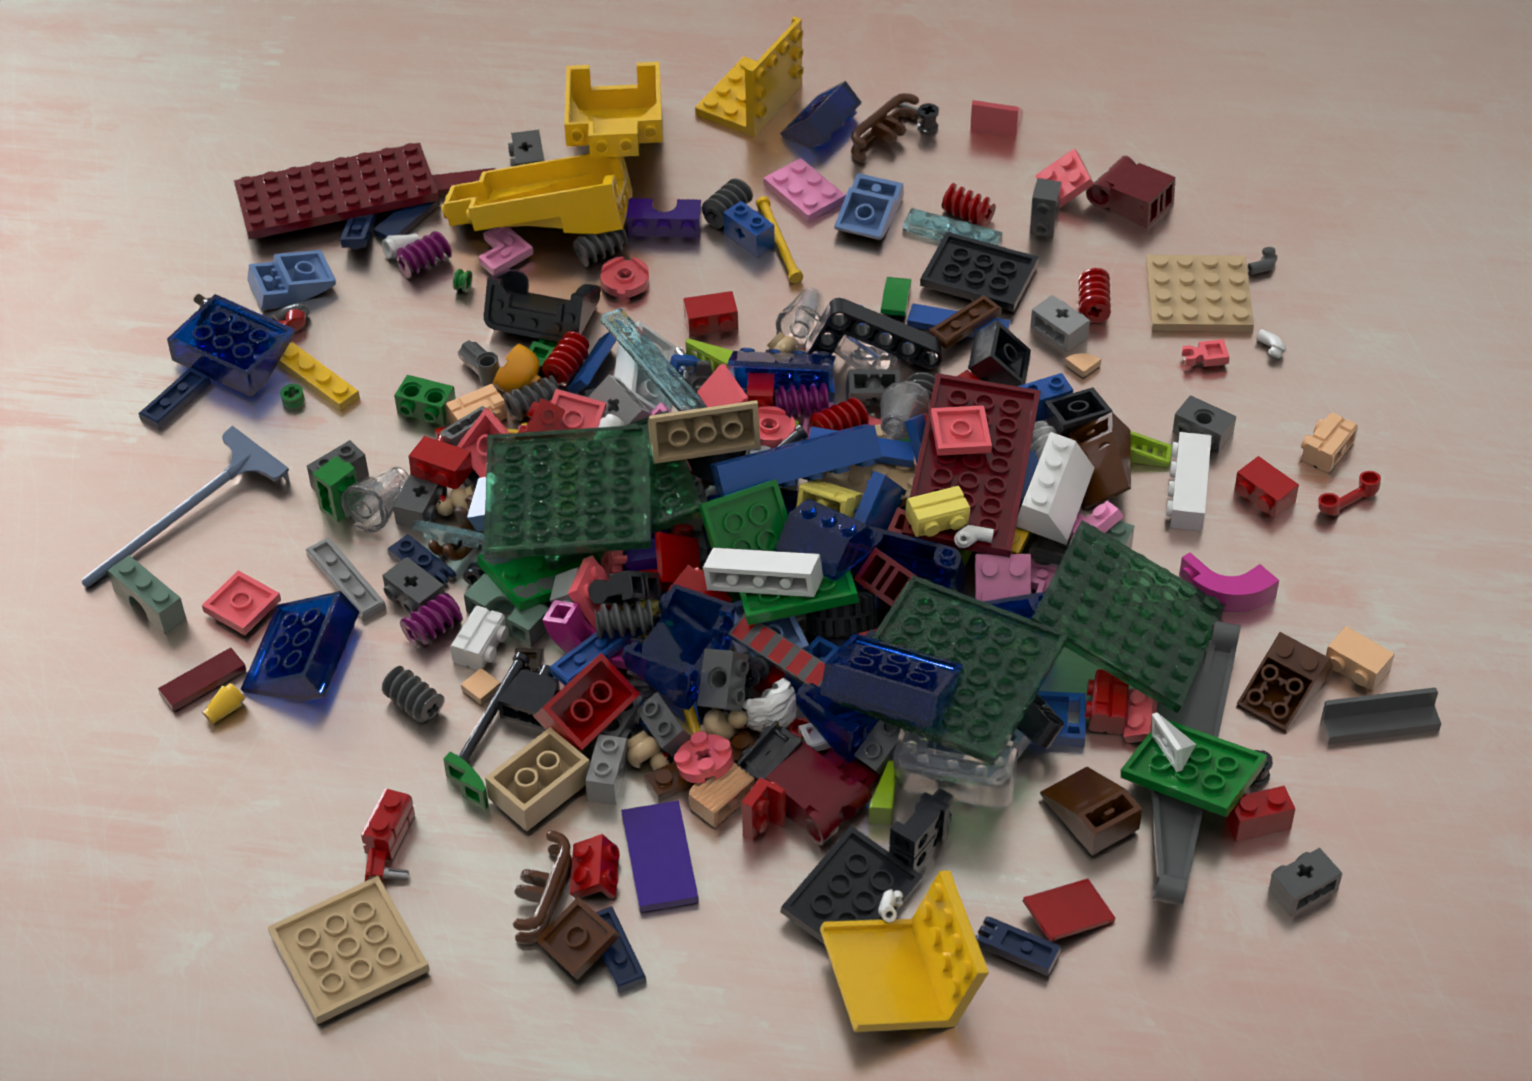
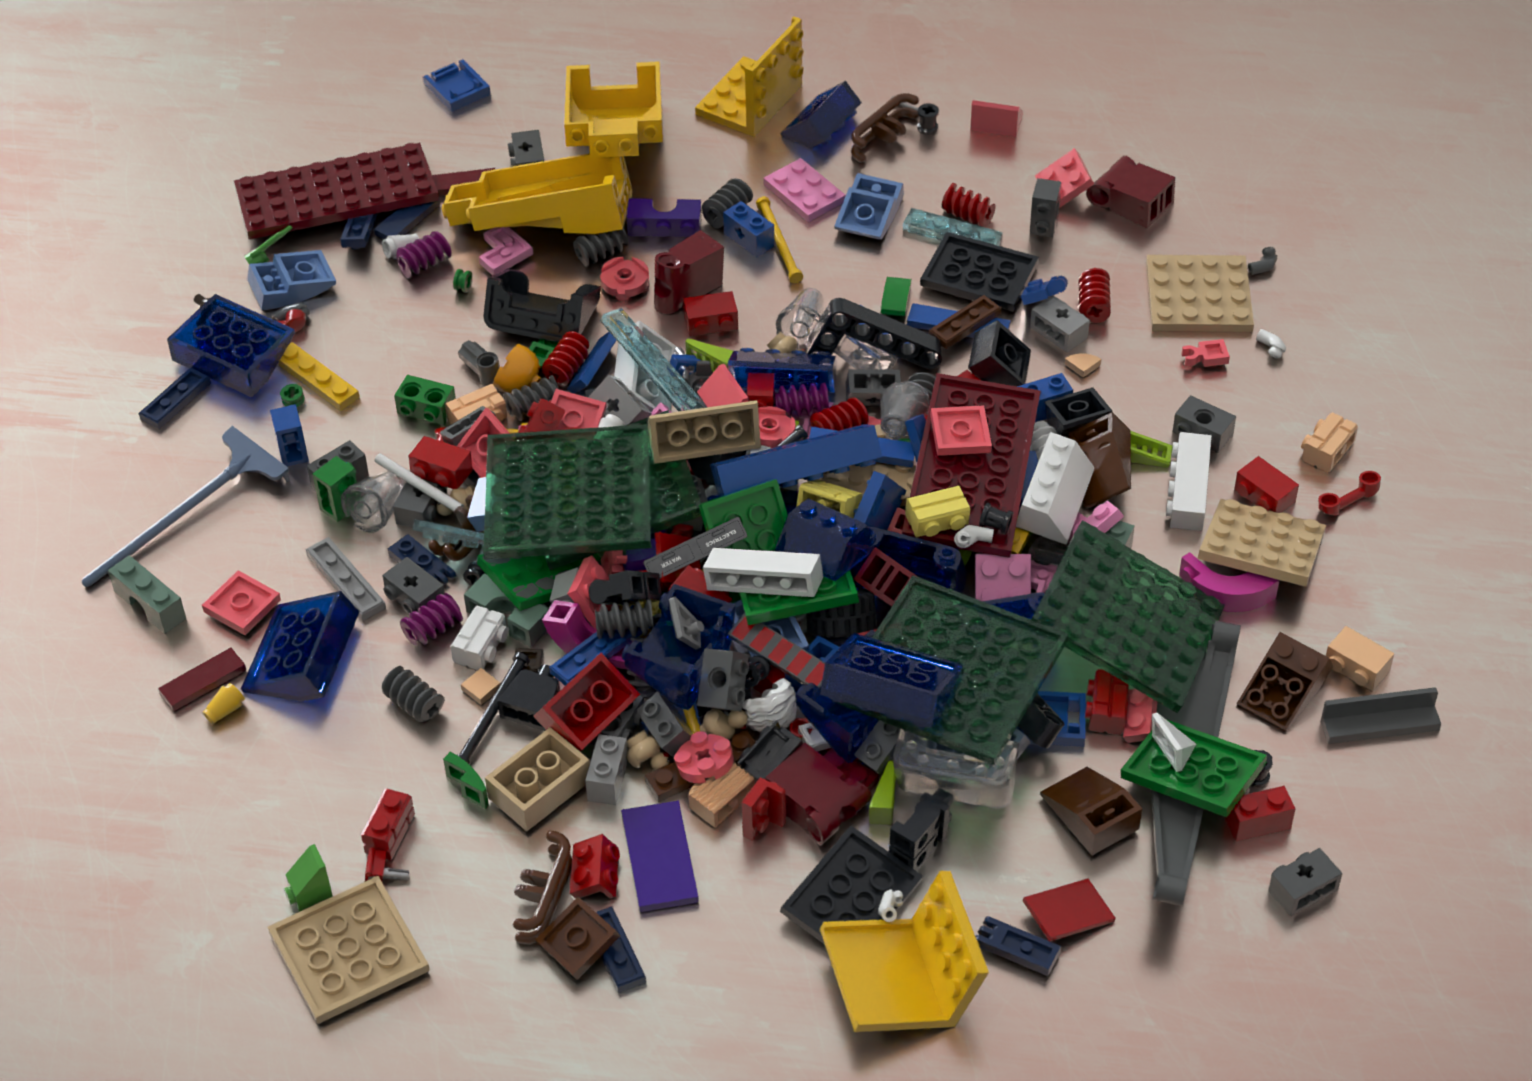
(259, 255): none -> bright green plant
(289, 435): none -> blue brick
(308, 880): none -> bright green slope
(417, 482): none -> white bar
(457, 87): none -> blue container
(686, 626): none -> light grey piece
(687, 271): none -> dark red piece
(696, 548): none -> flat silver sticker
(996, 518): none -> black bush
(1039, 290): none -> blue hinge
(1262, 542): none -> tan plate

